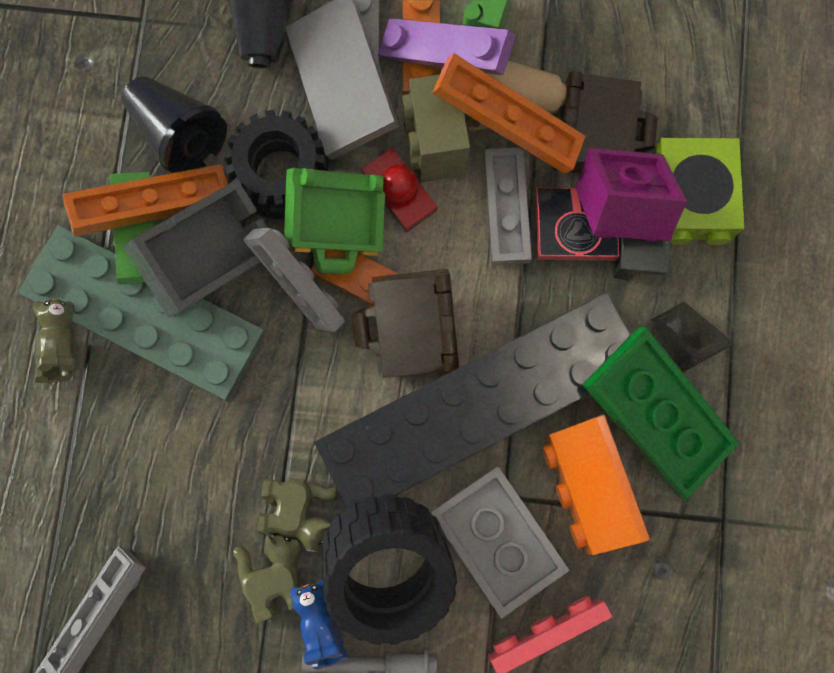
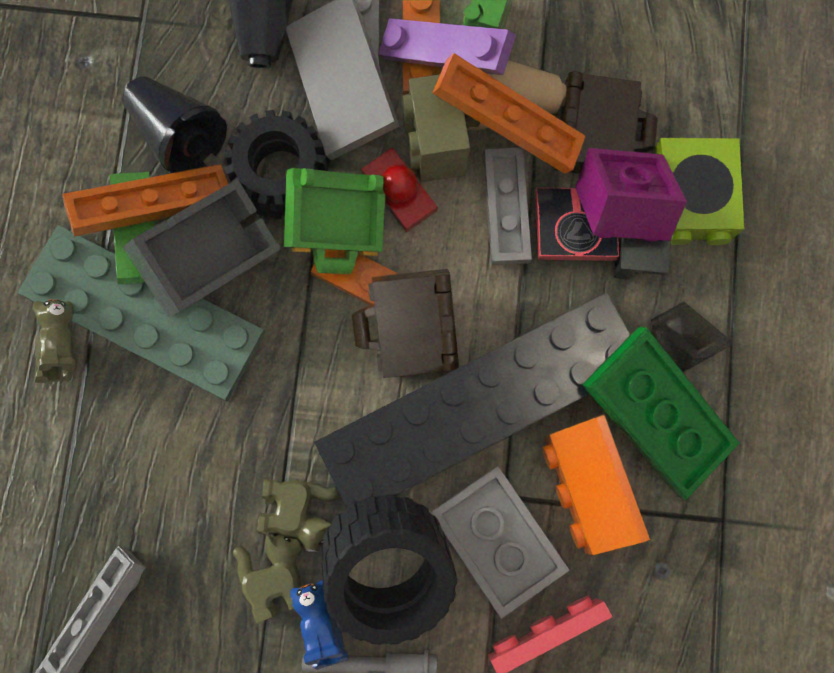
(294, 278): light grey plate -> none

